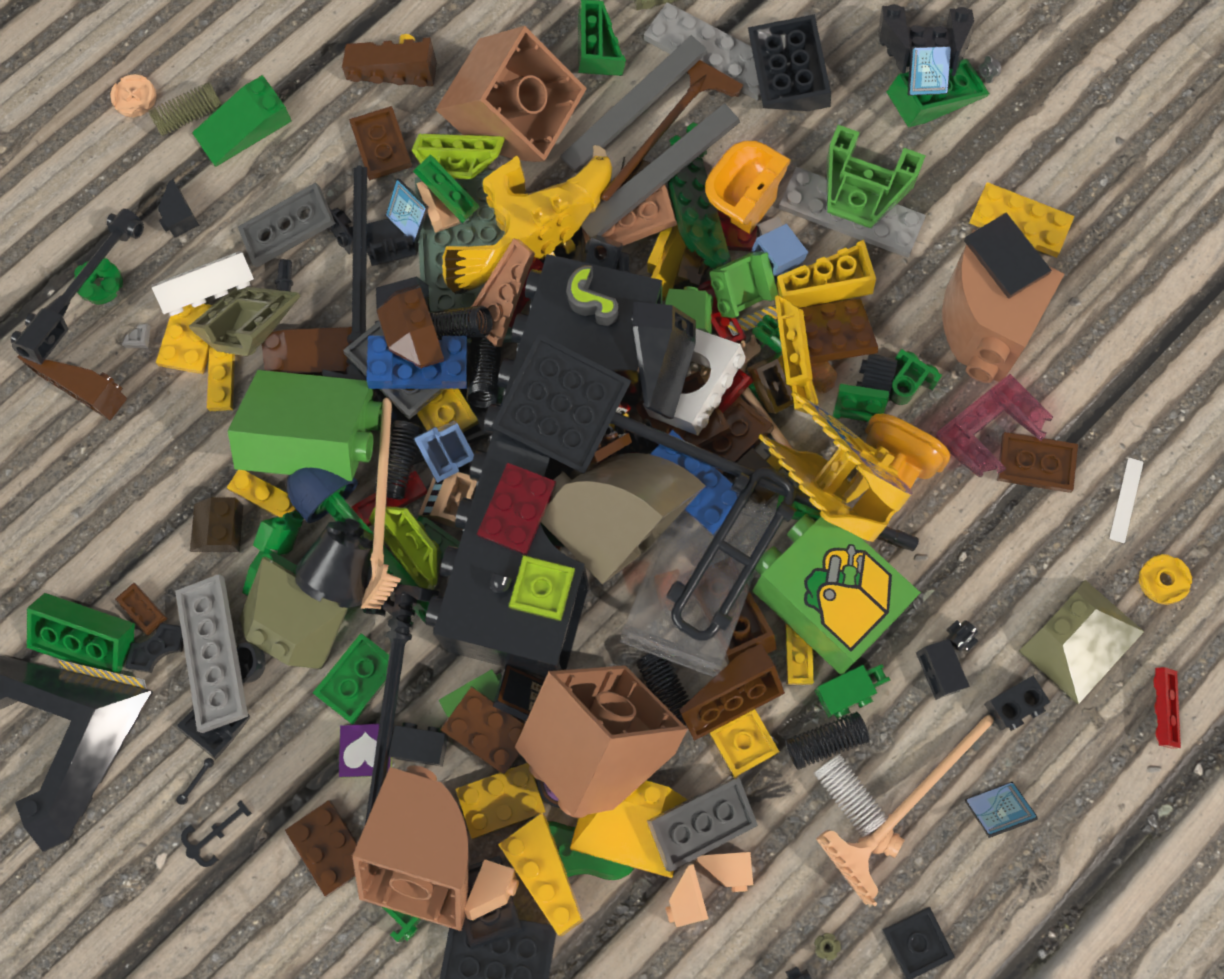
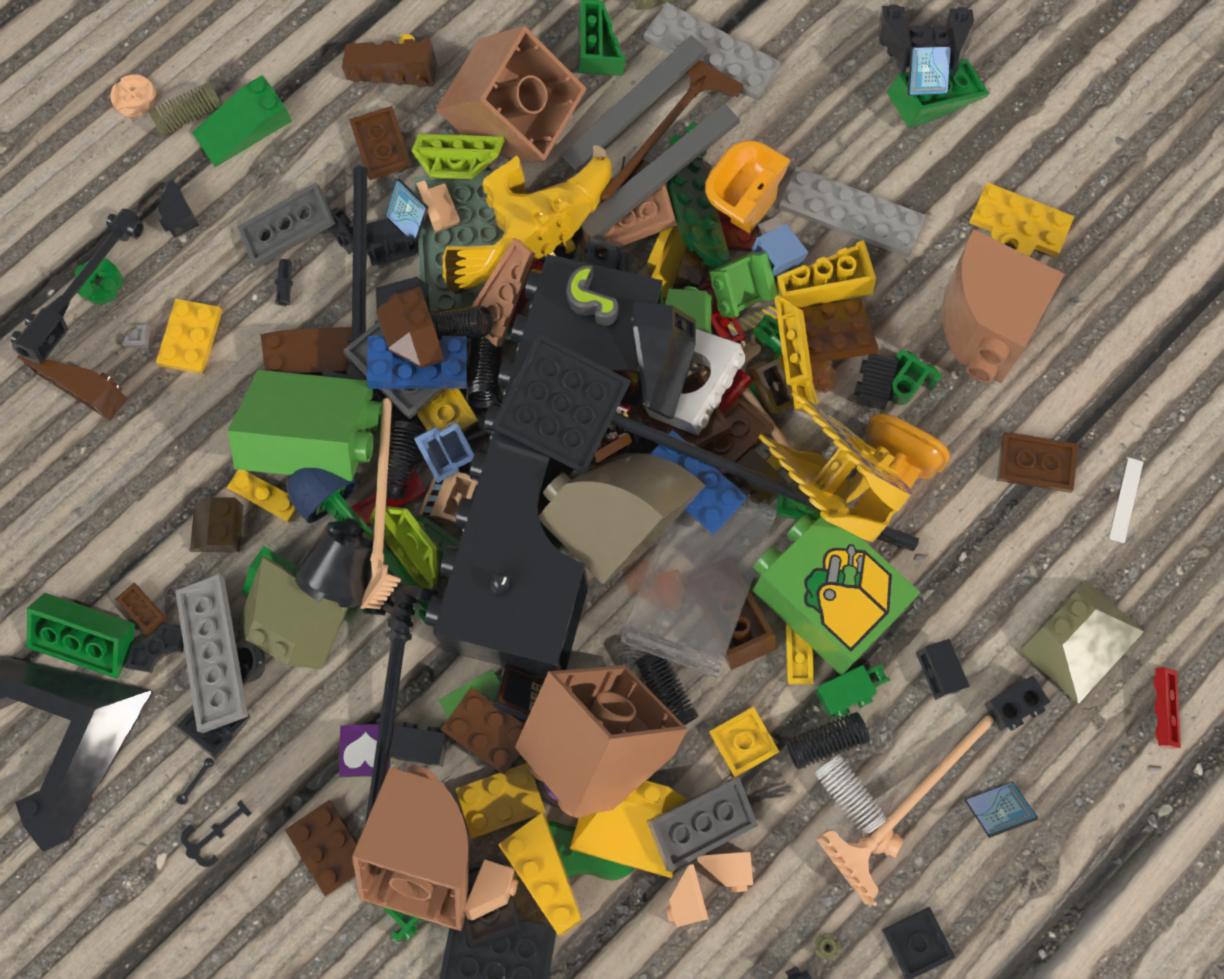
(102, 674): sticker -> none
(202, 282): white slope -> none
(220, 380): yellow plate -> none
(243, 319): olive slope -> none
(279, 533): green cylinder -> none
(354, 679): green plate -> none
(446, 188): green plate -> none
(516, 508): dark red plate -> none
(542, 588): lime tile -> none
(681, 593): black bar -> none
(733, 692): reddish brown slope -> none
(790, 65): black slope -> none
(861, 399): green plate -> none
(864, 190): bright green wedge -> none
(962, 635): black gear -> none
(990, 69): flat silver plate -> none
(1004, 396): clear pink wedge -> none
(1007, 255): black tile -> none
(1158, 592): yellow tile -> none

